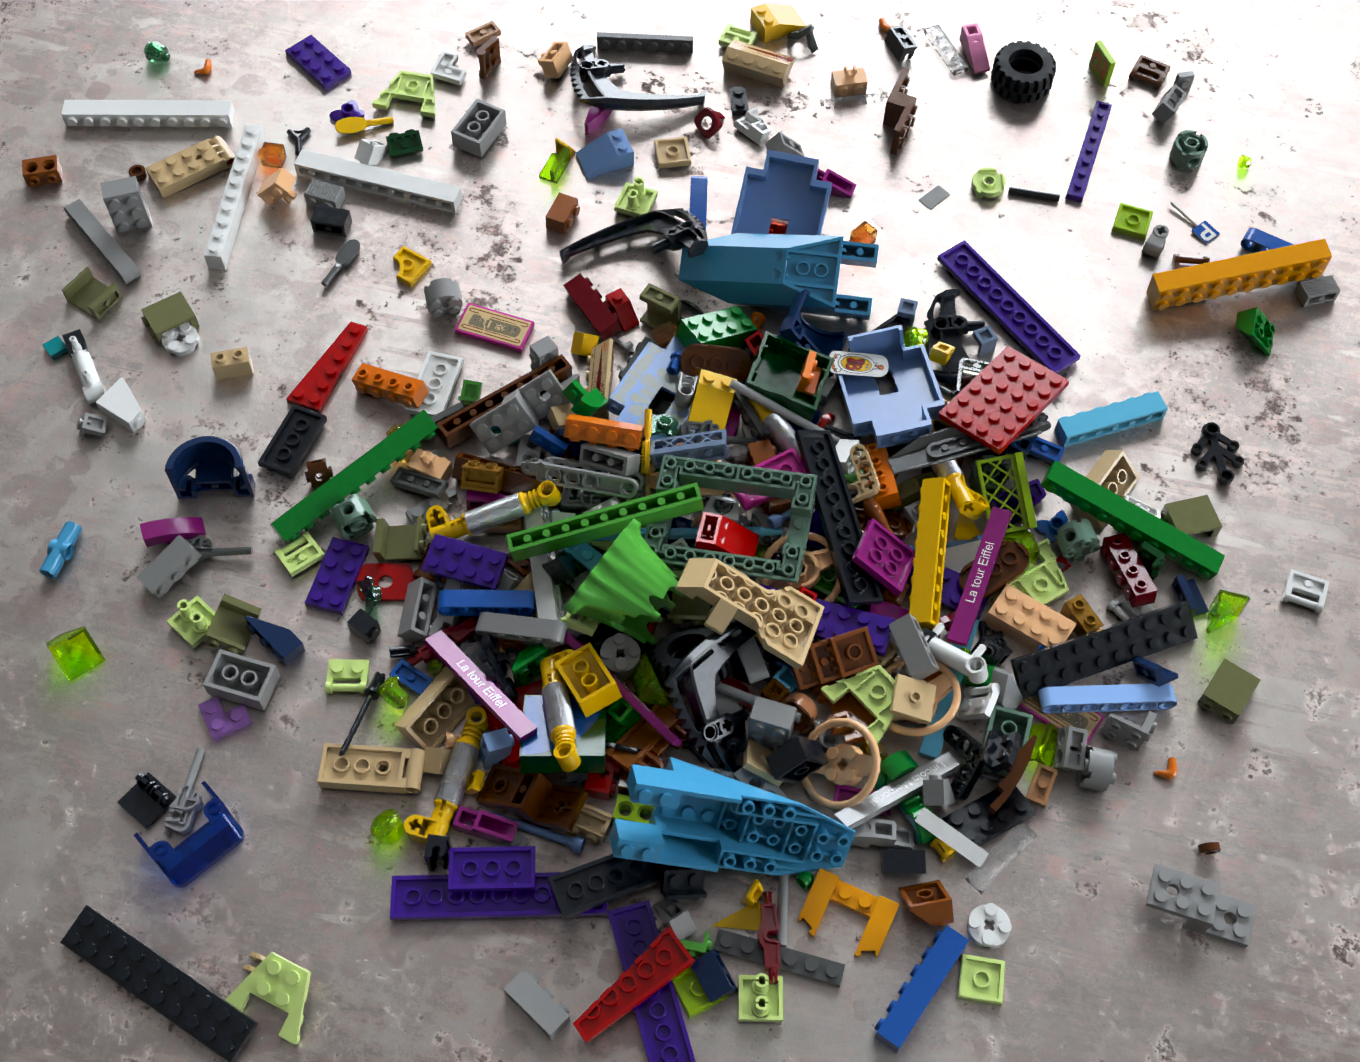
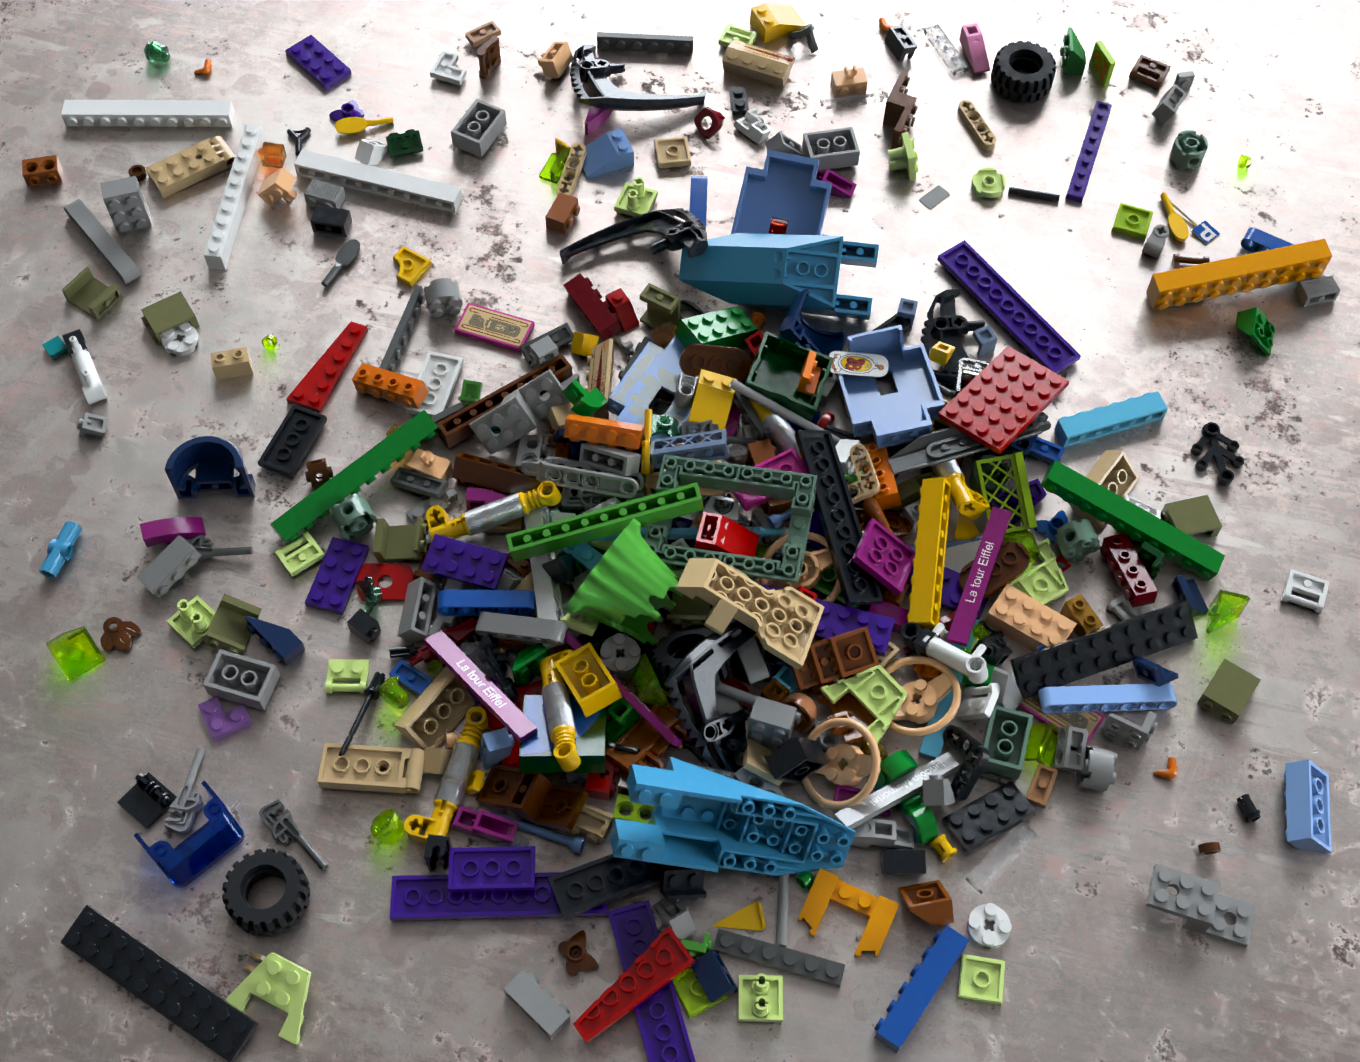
(120, 636): none -> reddish brown plate
(122, 406): white slope -> none
(251, 871): none -> black tyre
(265, 342): none -> clear neon green hinge
(286, 828): none -> dark grey piece
(404, 327): none -> dark grey plate
(410, 87): yellowish green wing -> none
(482, 477): pearl gold hinge -> none
(548, 441): blue plate -> none
(560, 336): none -> dark grey plate
(569, 171): none -> tan beam
(576, 954): none -> reddish brown animal
(674, 363): blue pin -> none
(752, 893): yellow slope -> none
(770, 947): dark red piece -> none
(832, 147): none -> light grey brick
(864, 233): clear orange brick -> none
(907, 157): none -> yellowish green plate
(913, 647): light grey brick -> none
(913, 699): tan plate -> none
(915, 336): clear neon green hair -> none
(951, 837): white sticker -> none
(980, 632): none -> clear neon green hinge
(981, 137): none -> tan beam
(1000, 751): black bracket -> none
(1008, 784): reddish brown slope -> none
(1073, 54): none -> green slope
(1176, 223): none -> yellow piece
(1248, 808): none -> black pin
(1307, 806): none -> light blue slope

